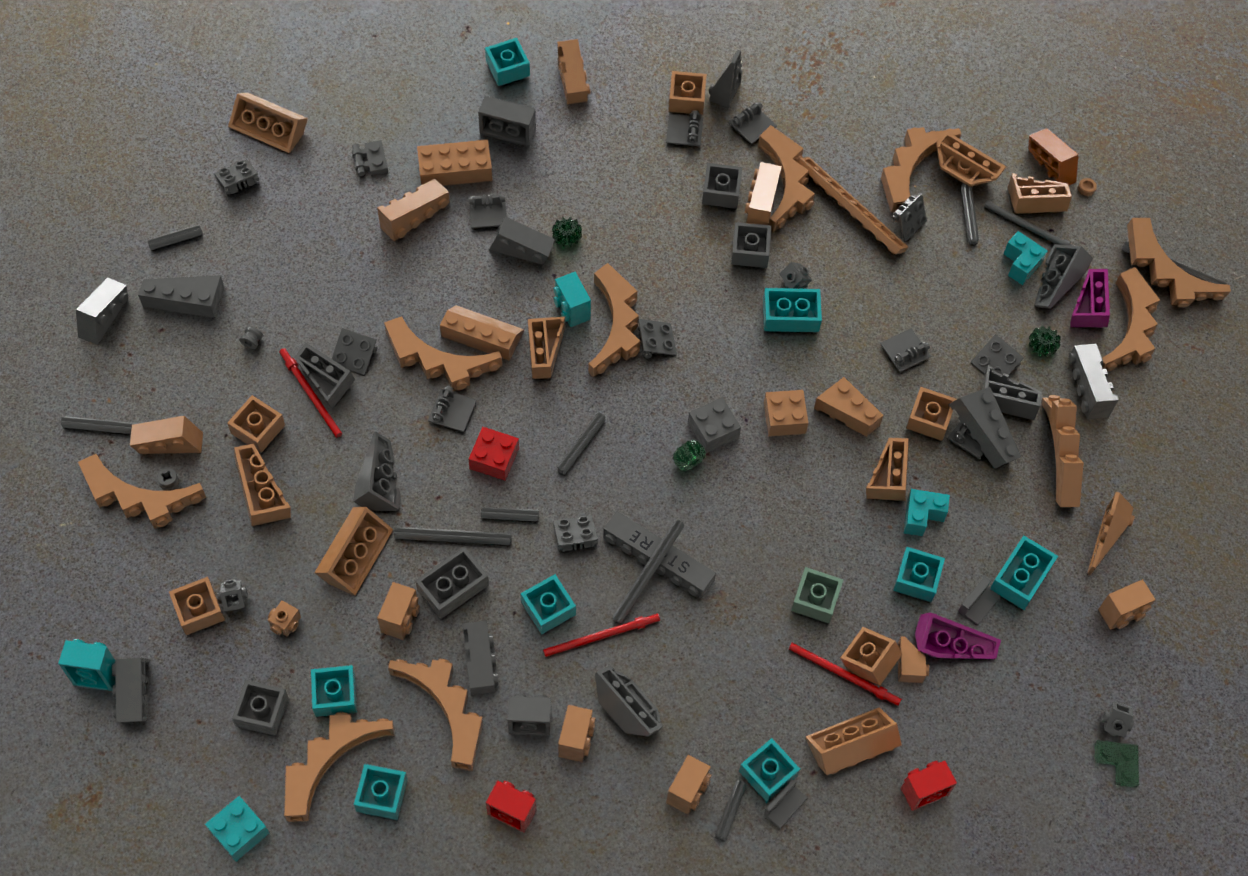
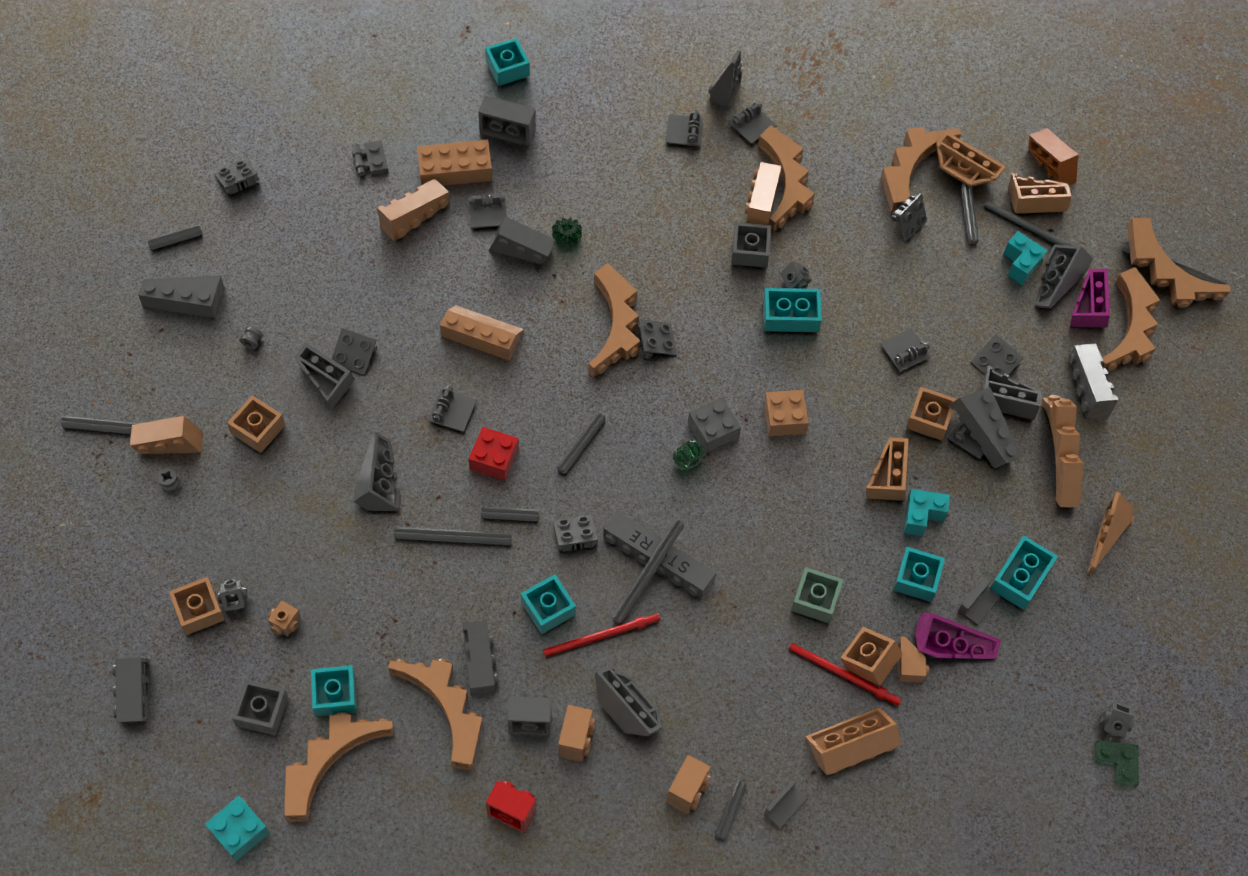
(88, 664): teal brick -> none
(100, 310): dark grey wedge -> none
(133, 500): medium nougat arch -> none
(261, 494): medium nougat wedge -> none
(267, 122): medium nougat slope -> none
(292, 365): red bar -> none
(354, 550): medium nougat slope -> none
(380, 791): teal brick -> none
(398, 611): medium nougat brick -> none
(434, 362): medium nougat arch -> none
(452, 582): dark grey brick -> none
(544, 344): medium nougat wedge -> none
(572, 72): medium nougat wedge -> none
(572, 299): teal brick -> none
(687, 92): medium nougat brick -> none
(722, 185): dark grey brick -> none
(769, 770): teal brick -> none
(848, 405): medium nougat wedge -> none
(855, 208): medium nougat plate -> none
(928, 784): red brick -> none
(1044, 341): clear green gear -> none
(1087, 187): medium nougat tile -> none
(1127, 605): medium nougat brick -> none

